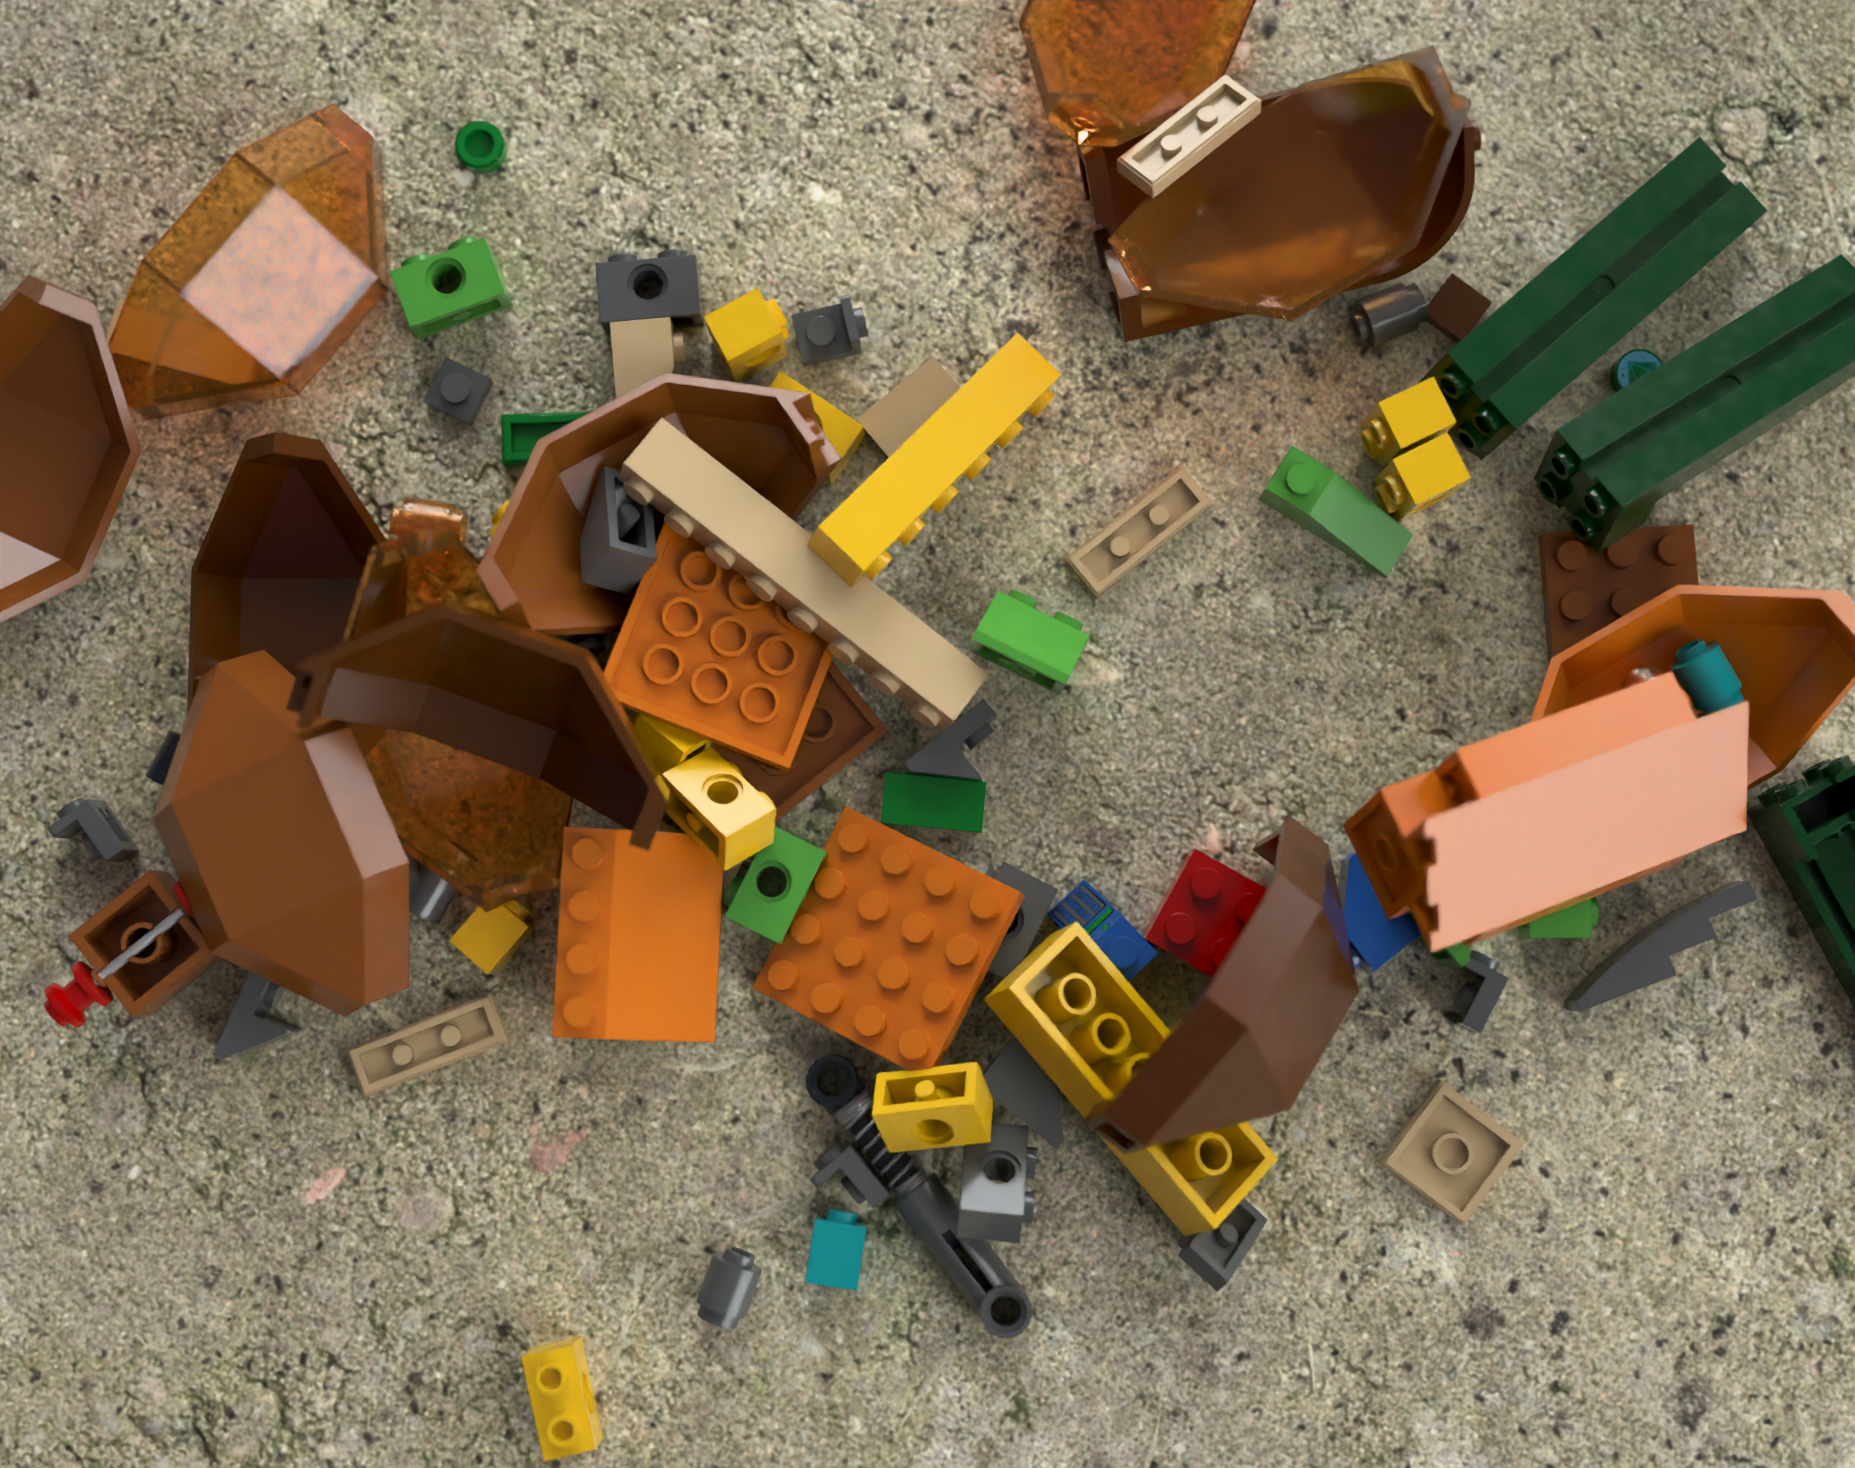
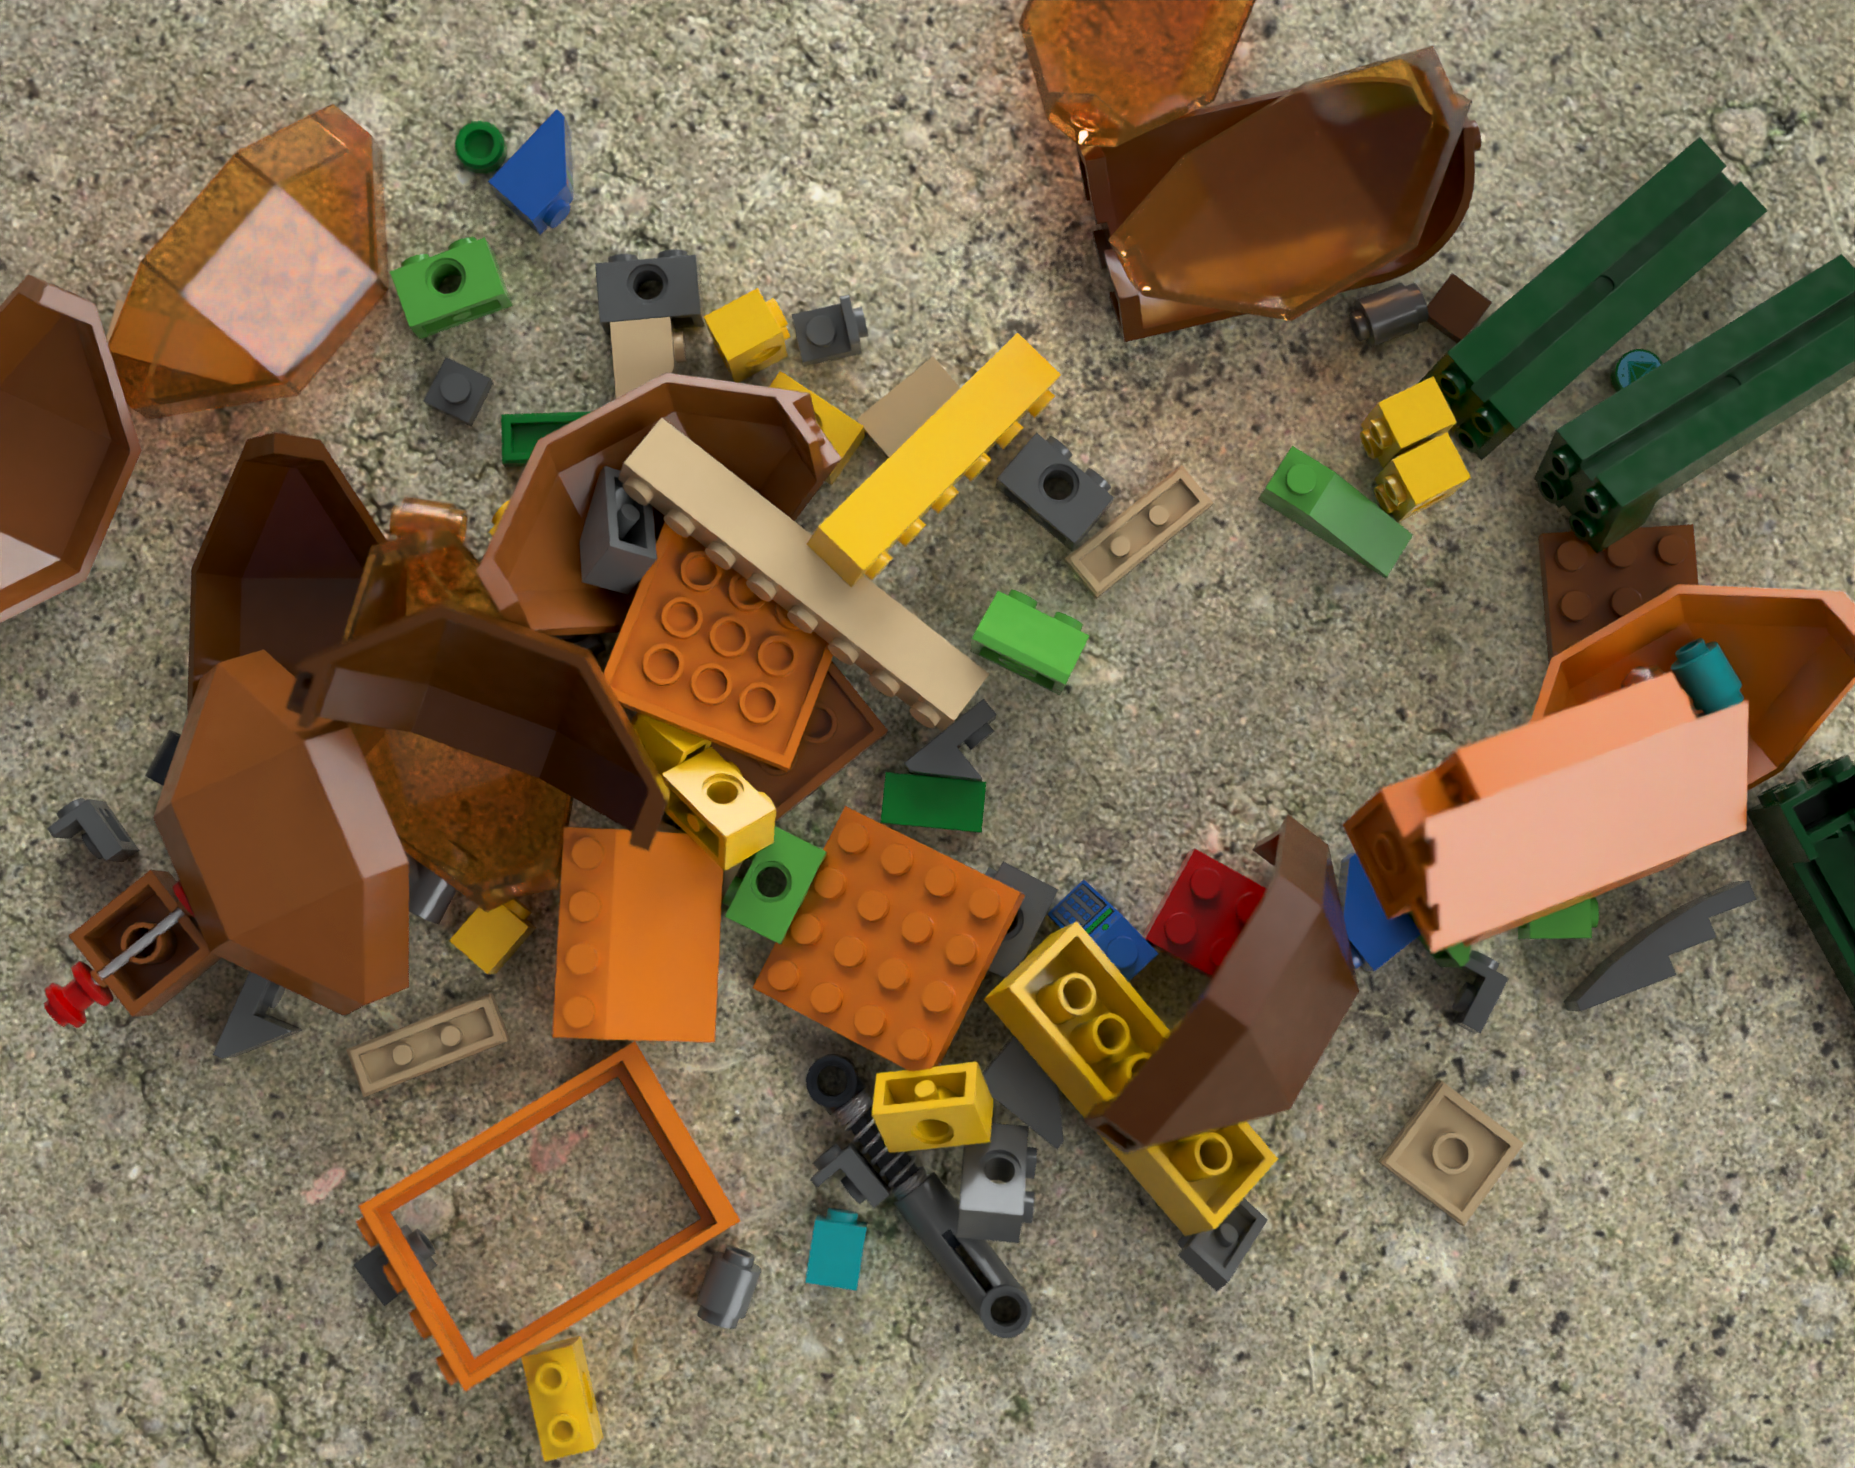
(371, 1264): none -> dark grey bracket
(539, 176): none -> blue slope
(675, 1143): none -> orange window
(1066, 518): none -> dark grey brick
(1188, 136): tan tile -> none

